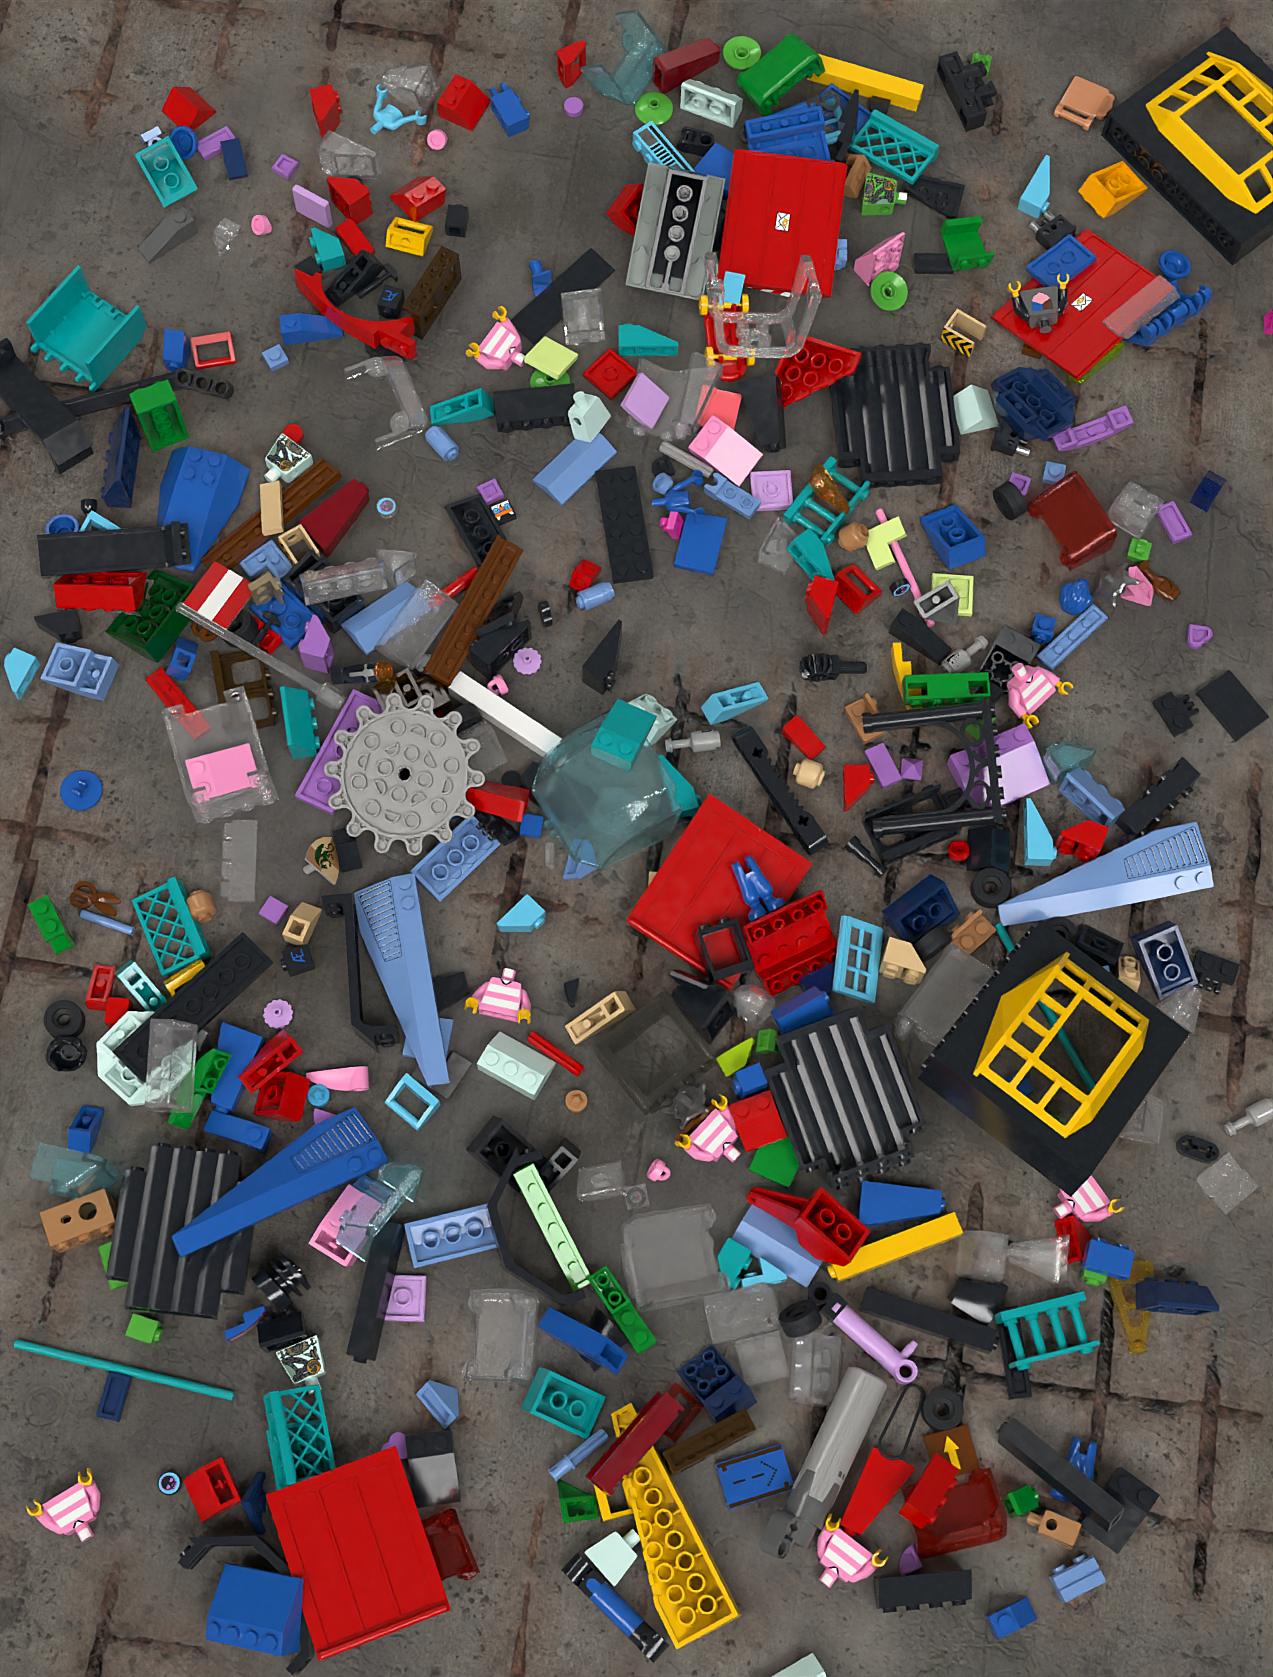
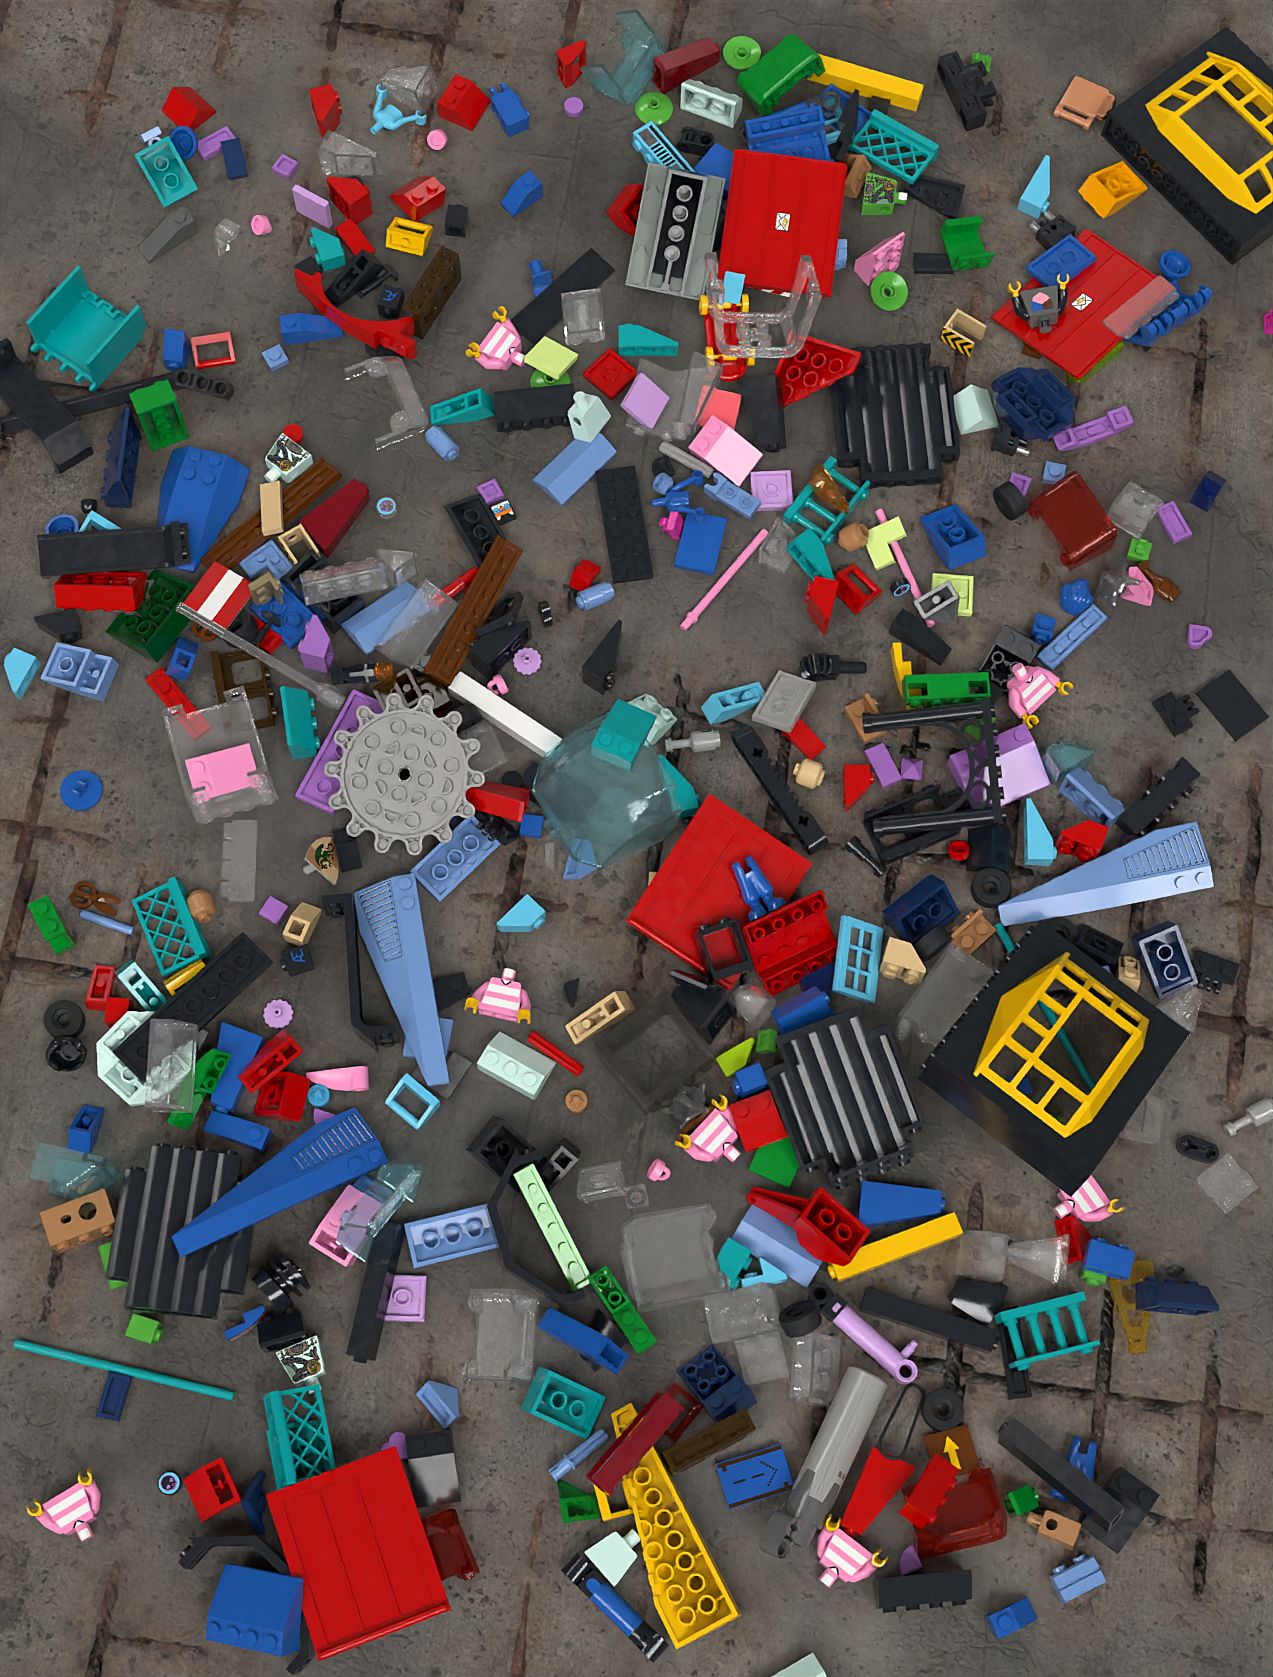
(522, 194): none -> blue slope
(691, 617): none -> bright pink bar
(784, 701): none -> light grey tile
(960, 659): light grey piece -> none

